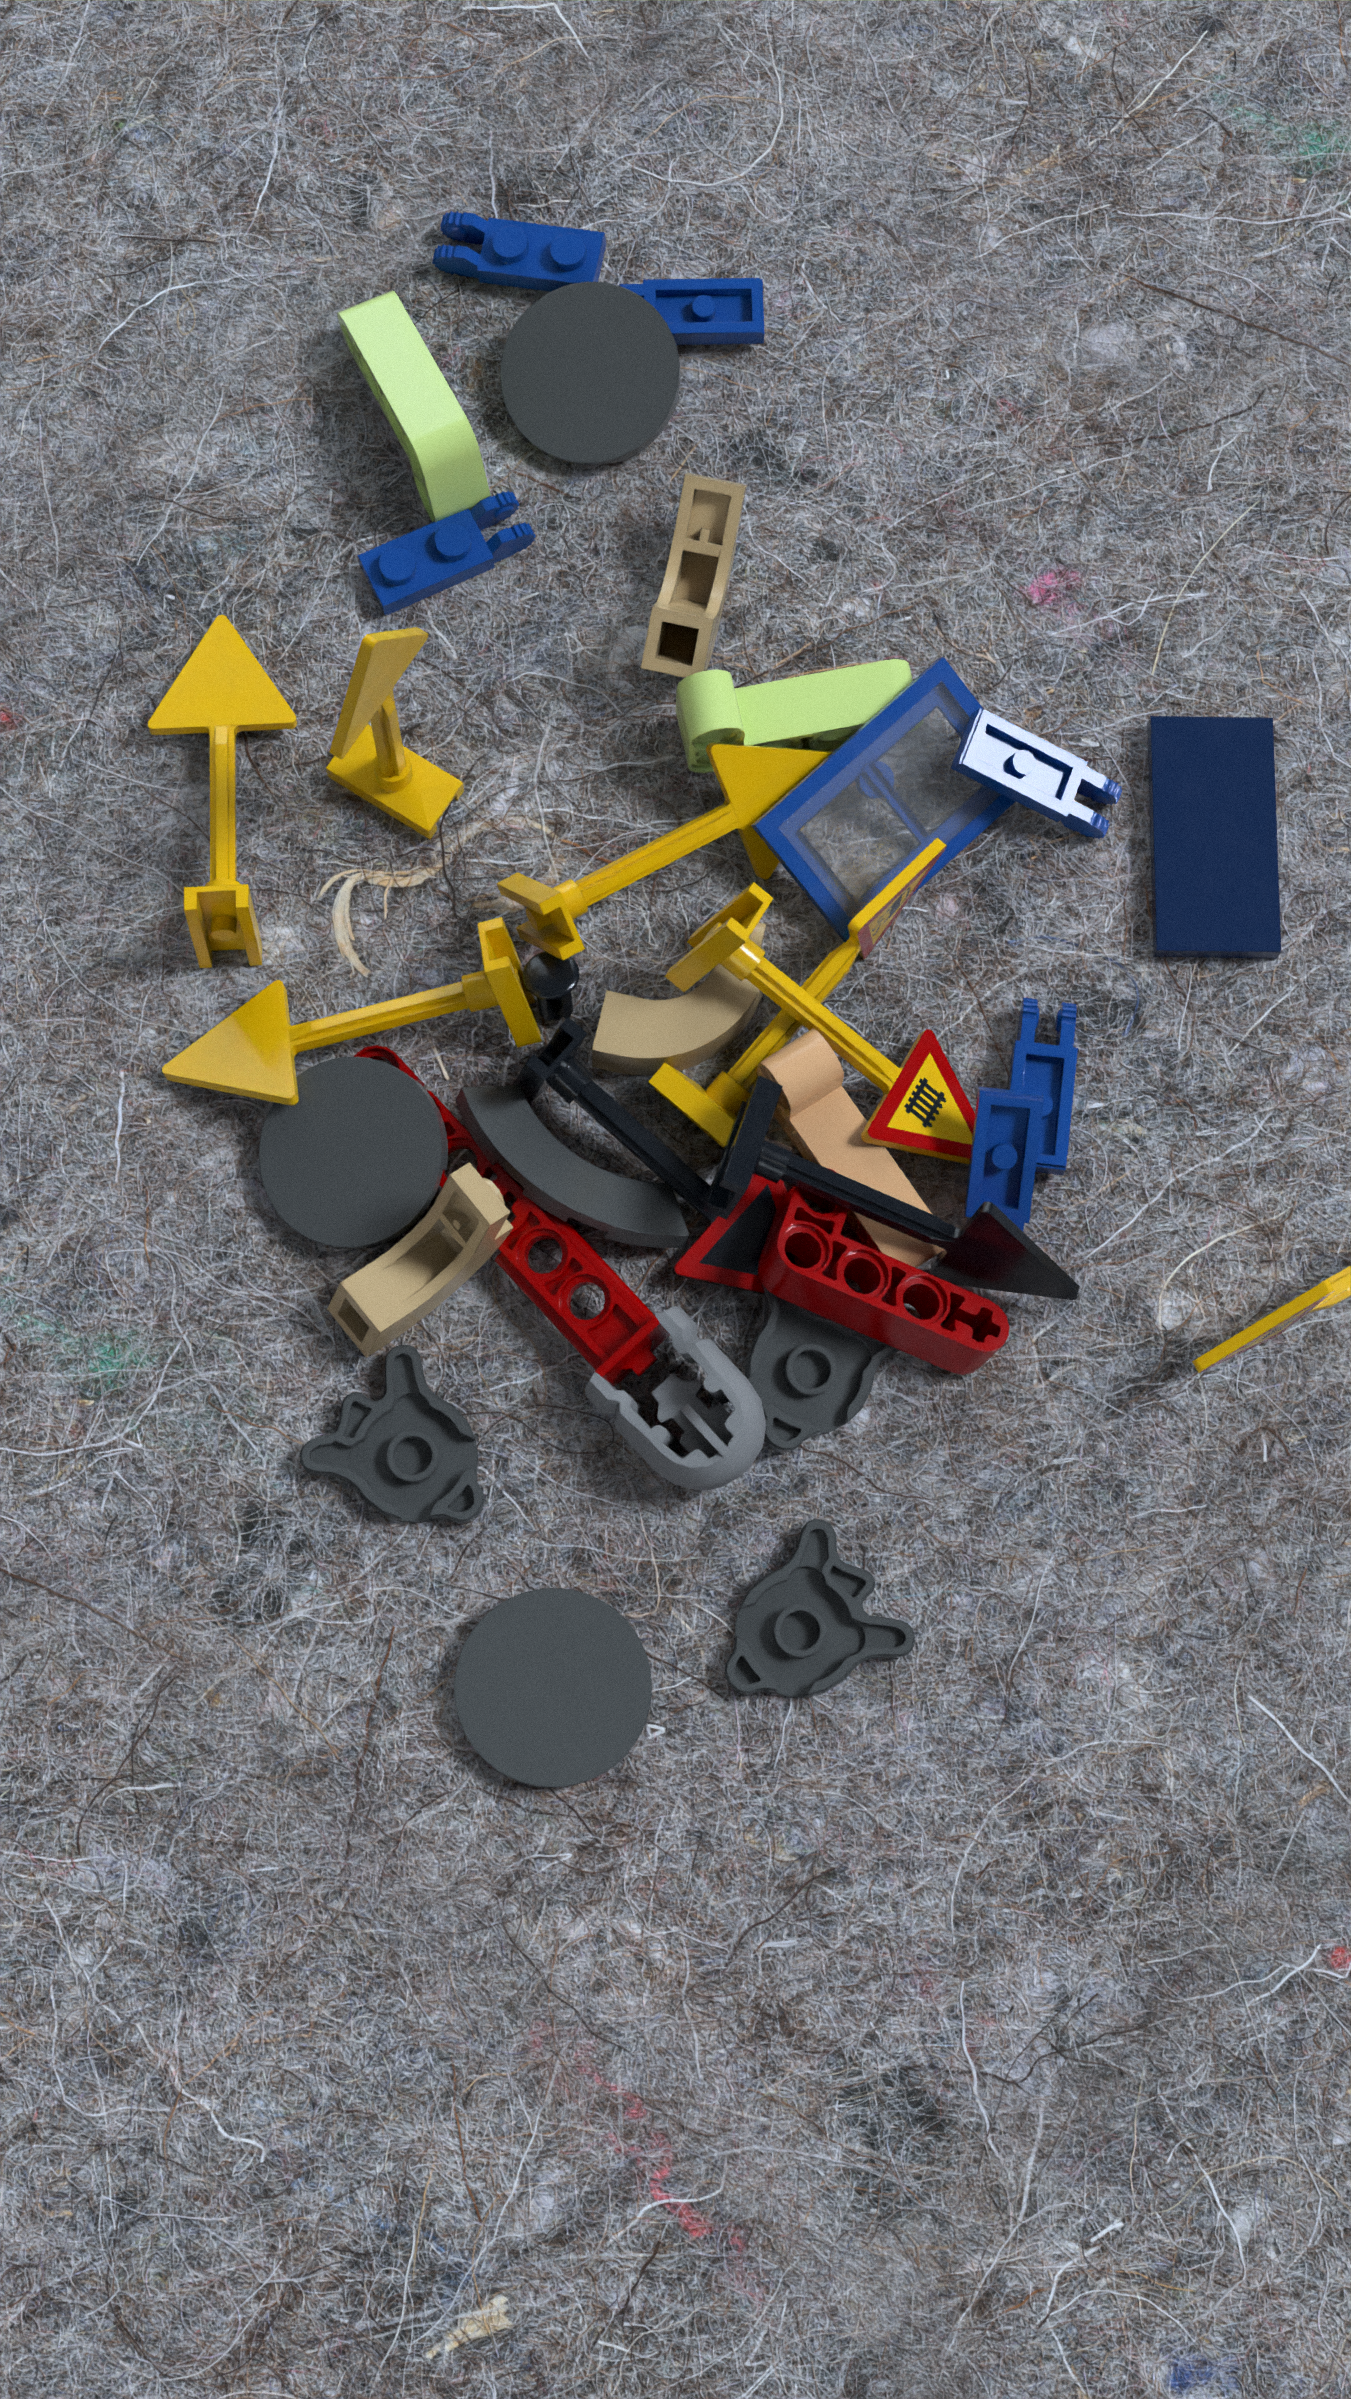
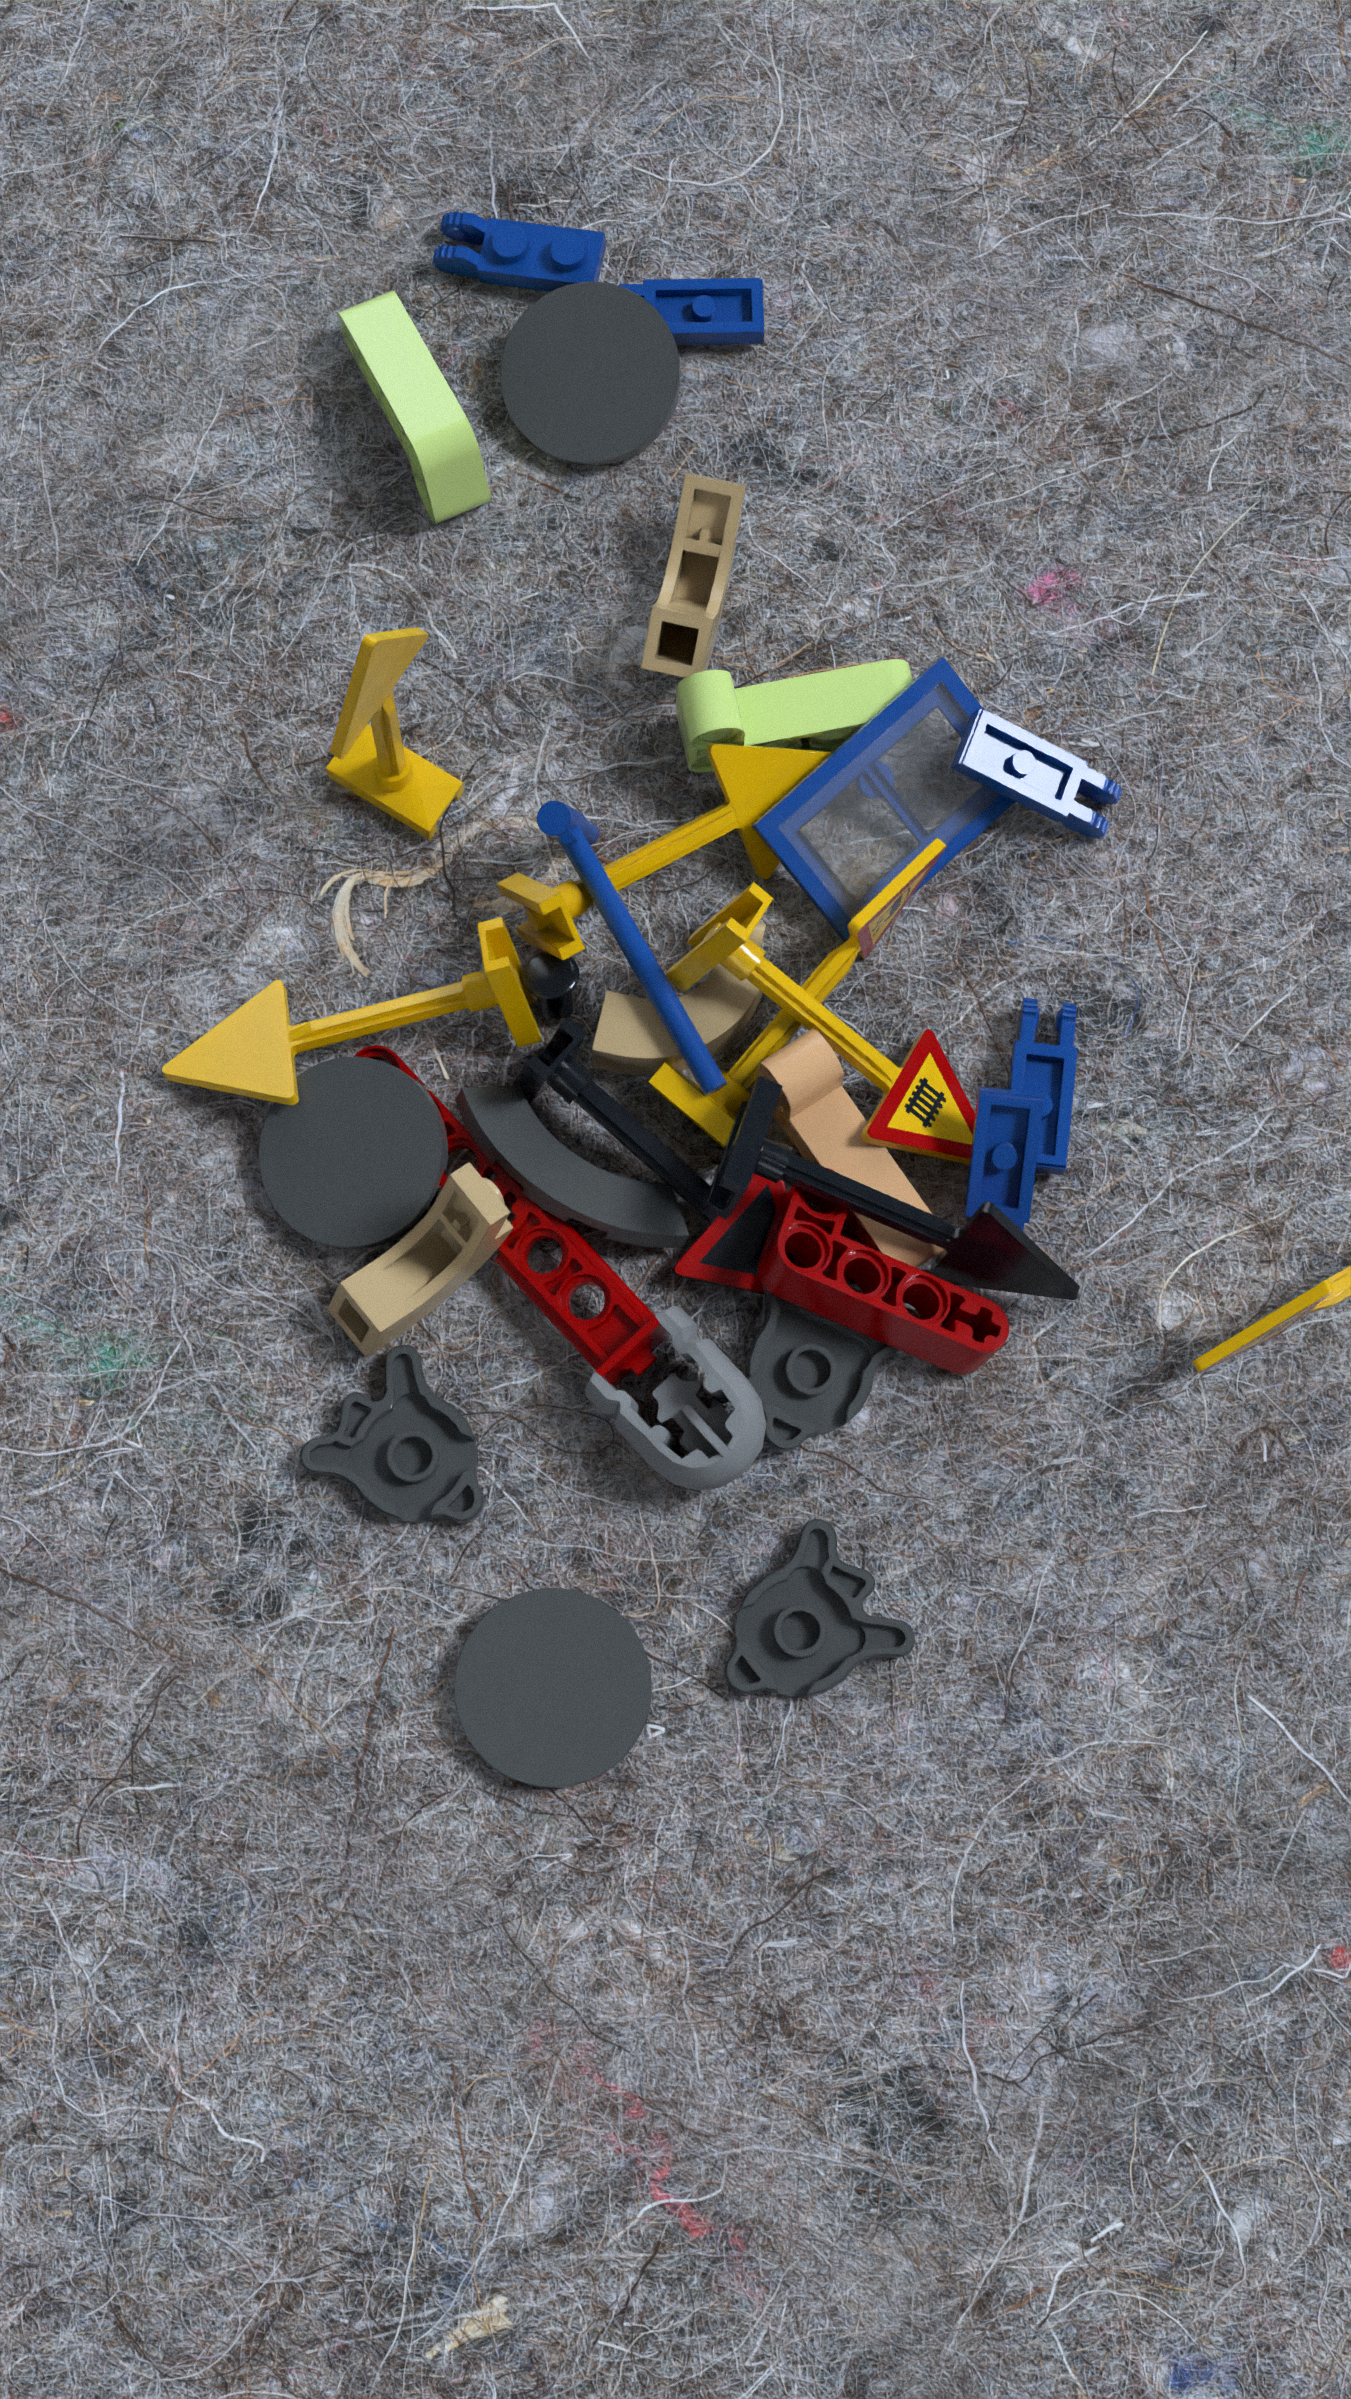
(221, 695): yellow piece -> none
(443, 553): blue hinge -> none
(575, 837): none -> blue bar
(1213, 837): dark blue tile -> none

